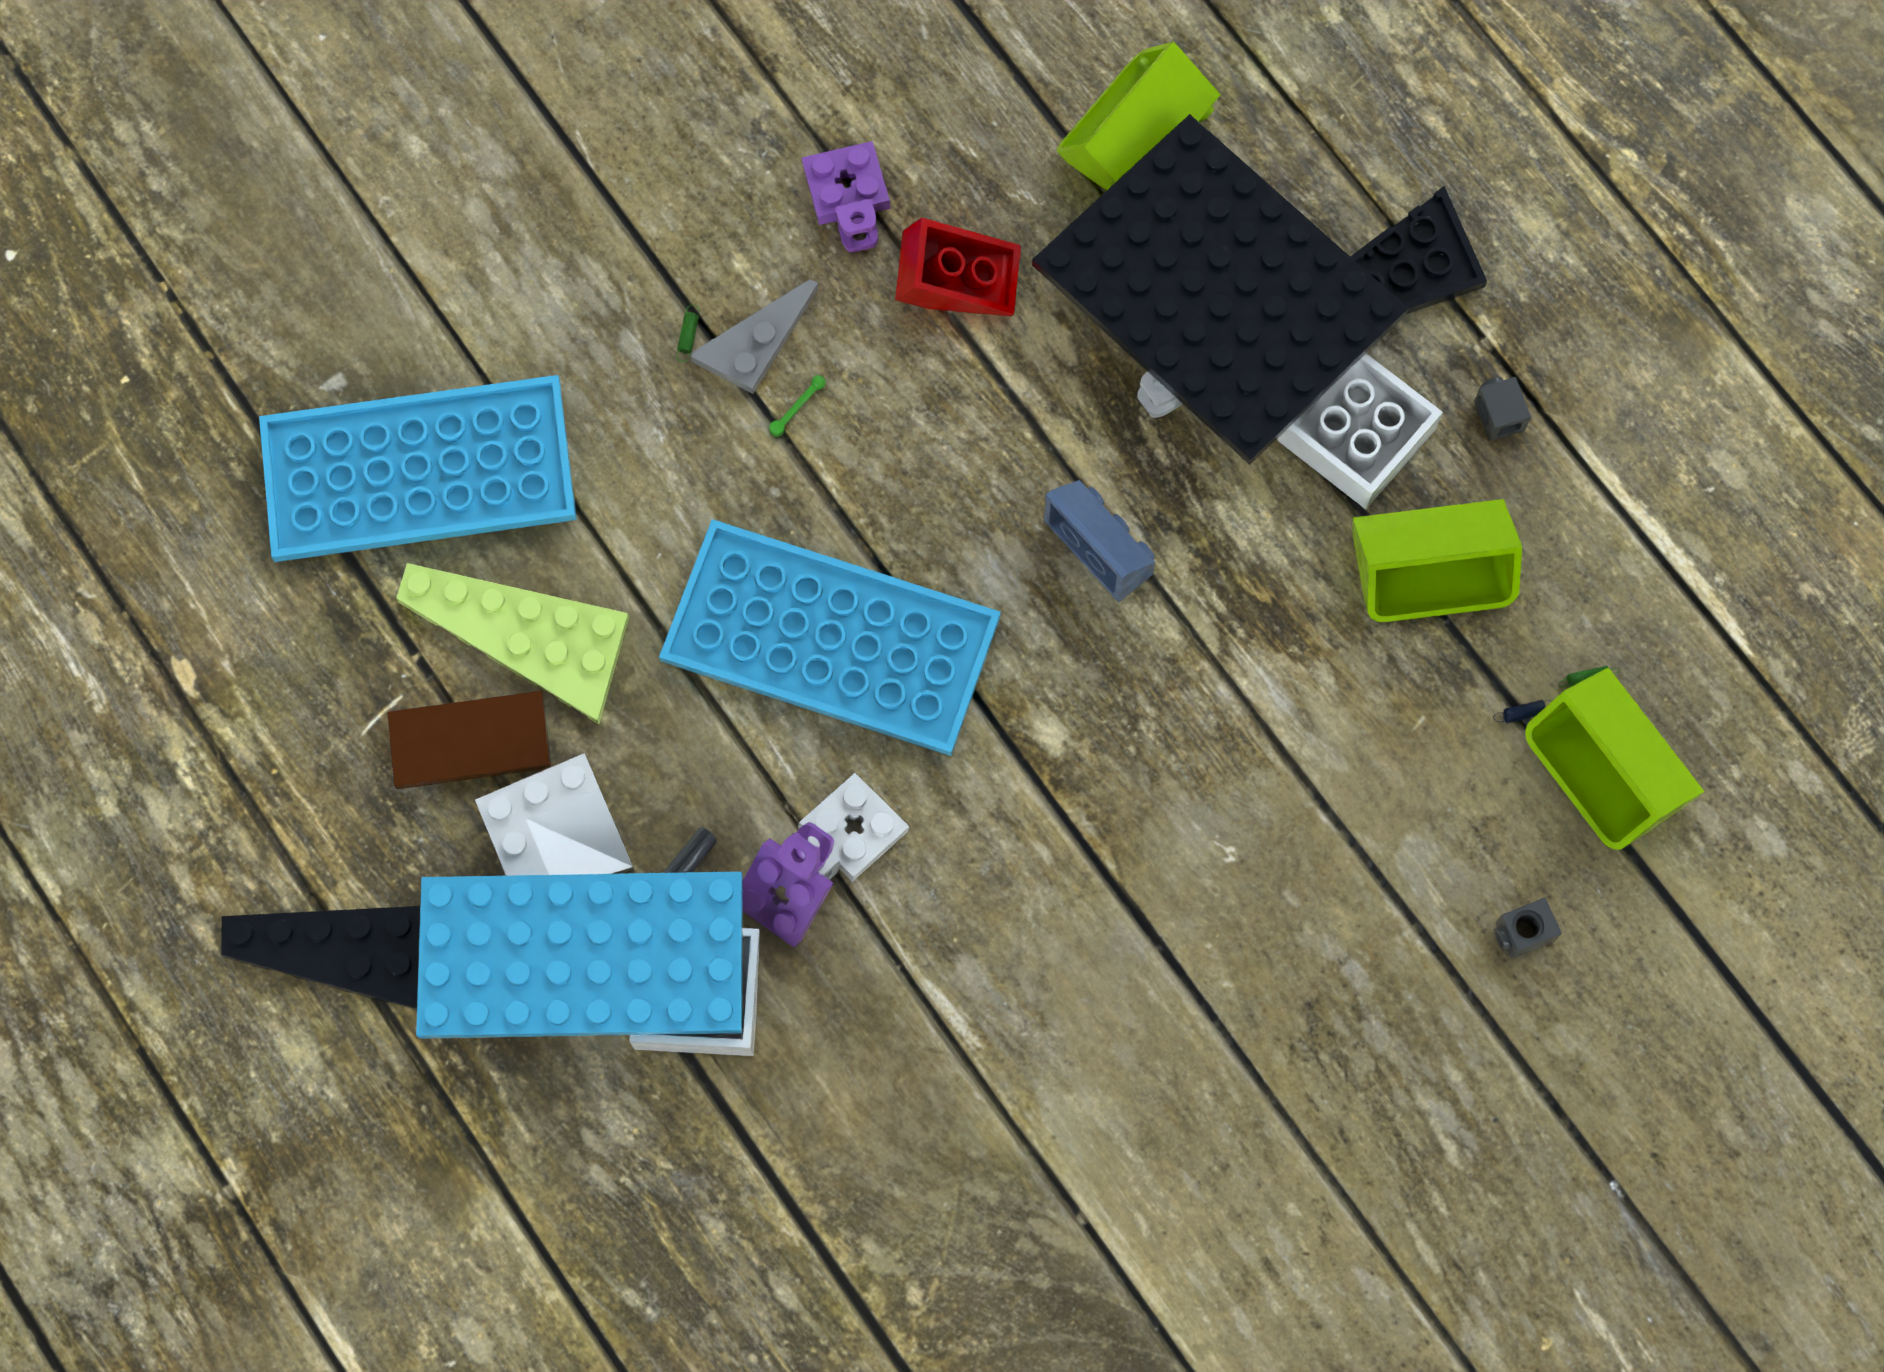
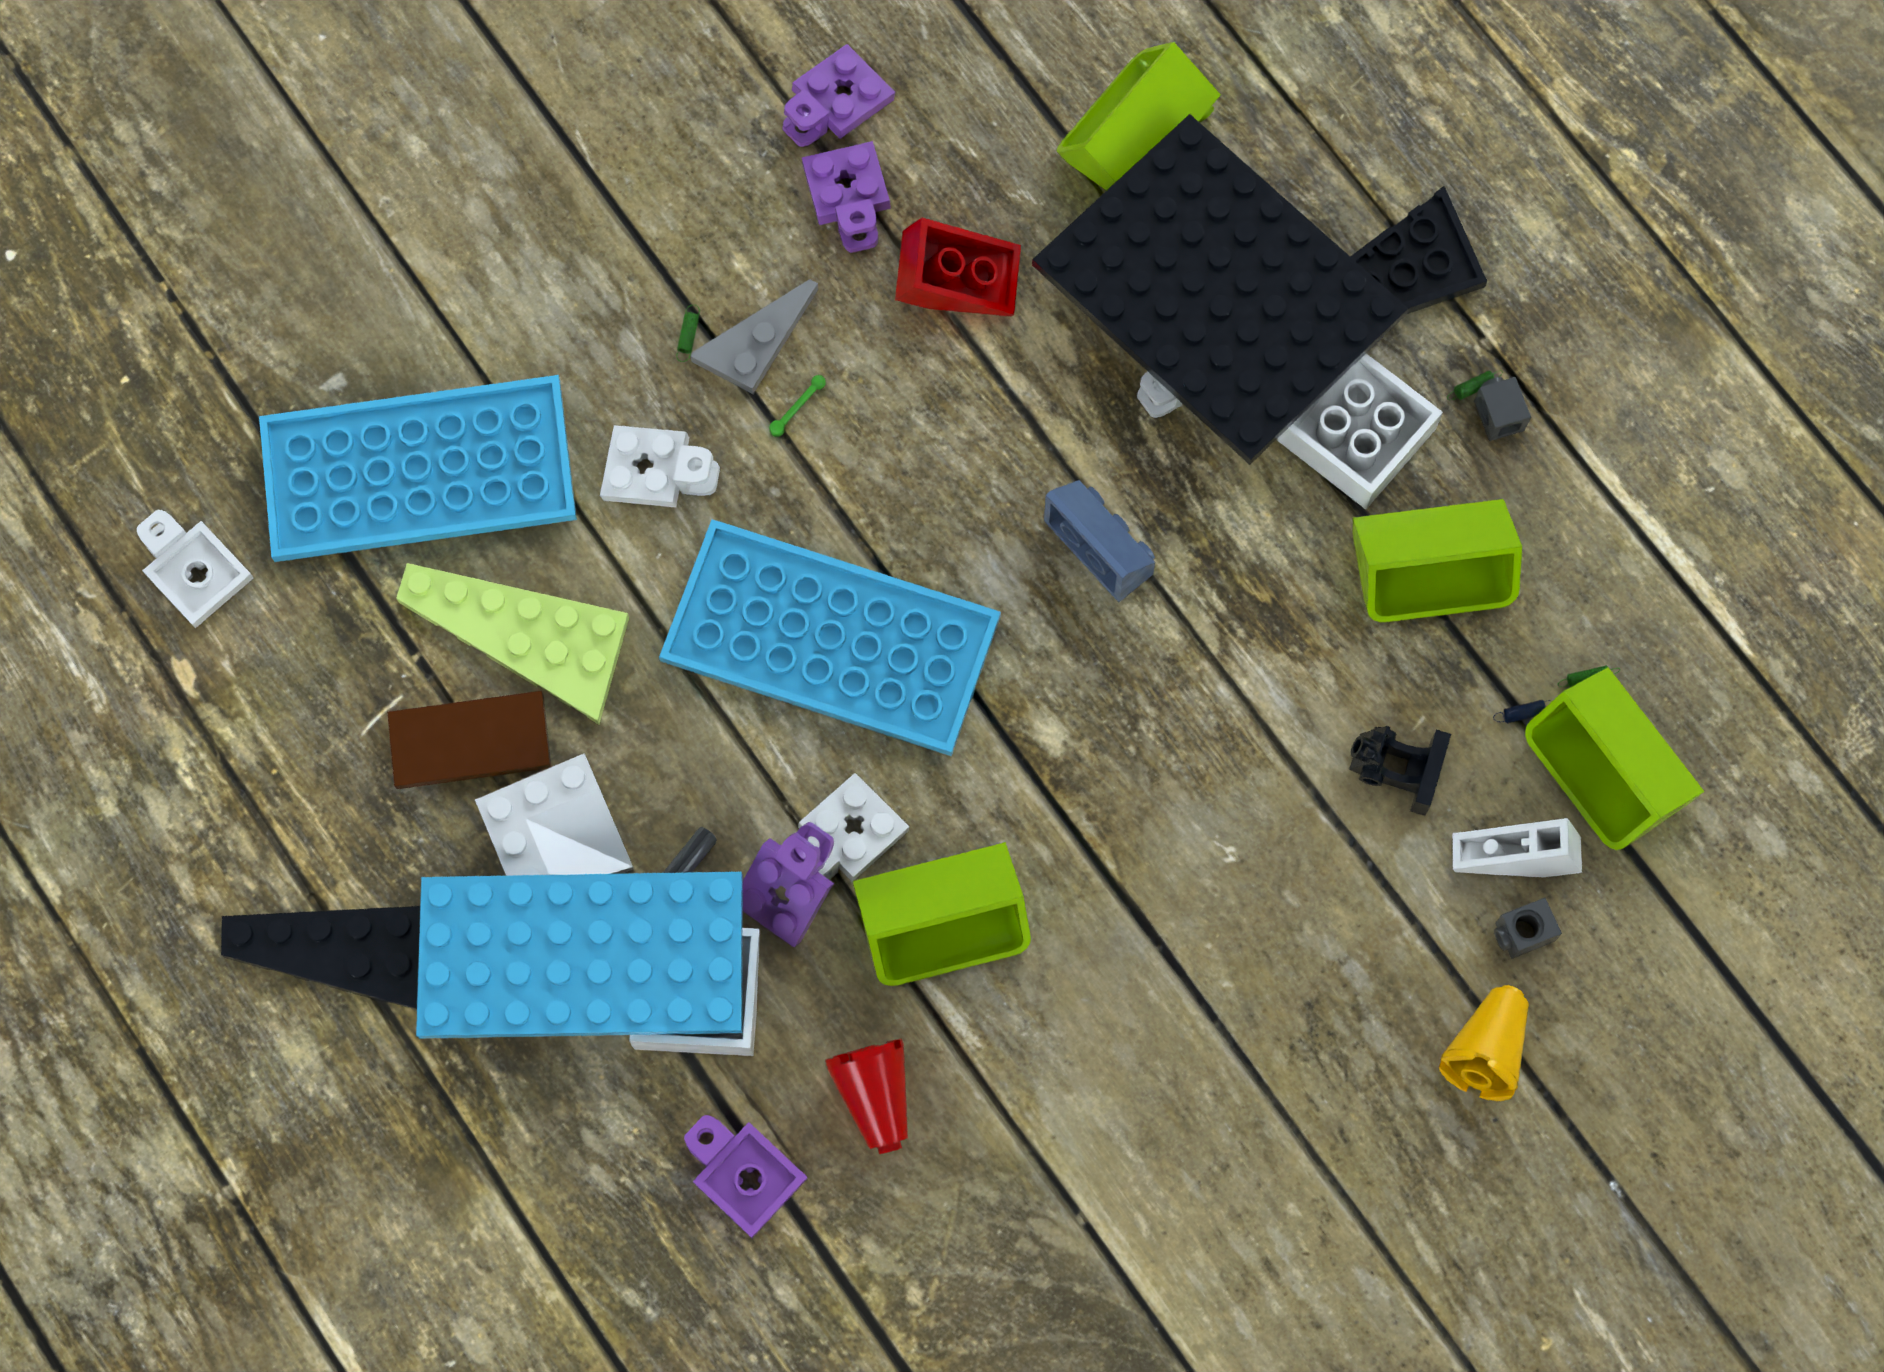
(179, 553): none -> white plate
(674, 467): none -> white plate
(726, 1160): none -> medium lavender plate
(820, 107): none -> medium lavender plate
(874, 1092): none -> red cone
(943, 915): none -> lime windscreen
(1422, 767): none -> black tile
(1472, 386): none -> bright green piece
(1489, 1046): none -> yellow cone
(1520, 850): none -> white slope

